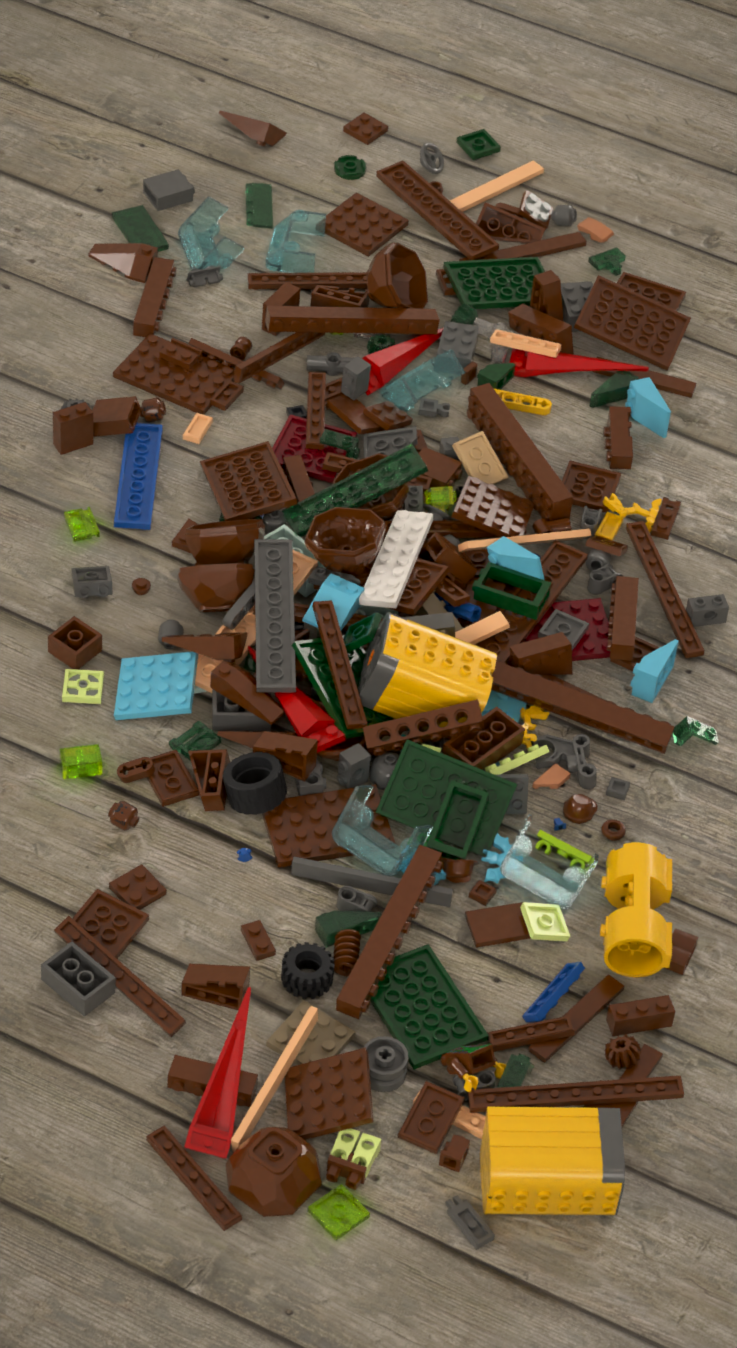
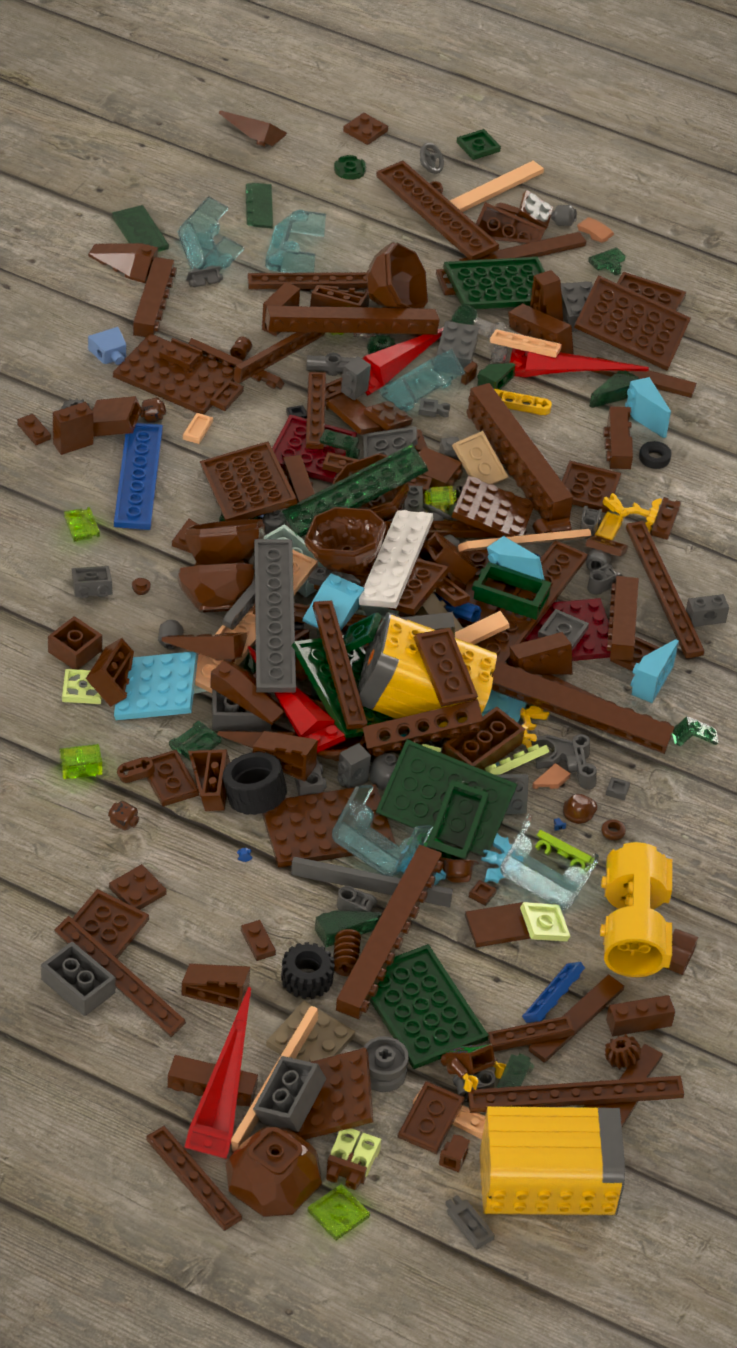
(34, 429): none -> reddish brown plate
(108, 346): none -> medium blue torso
(111, 672): none -> reddish brown wedge
(168, 190): dark grey brick -> none
(289, 1093): none -> dark grey brick
(363, 224): reddish brown plate -> none
(445, 667): none -> reddish brown plate
(651, 462): none -> black tyre

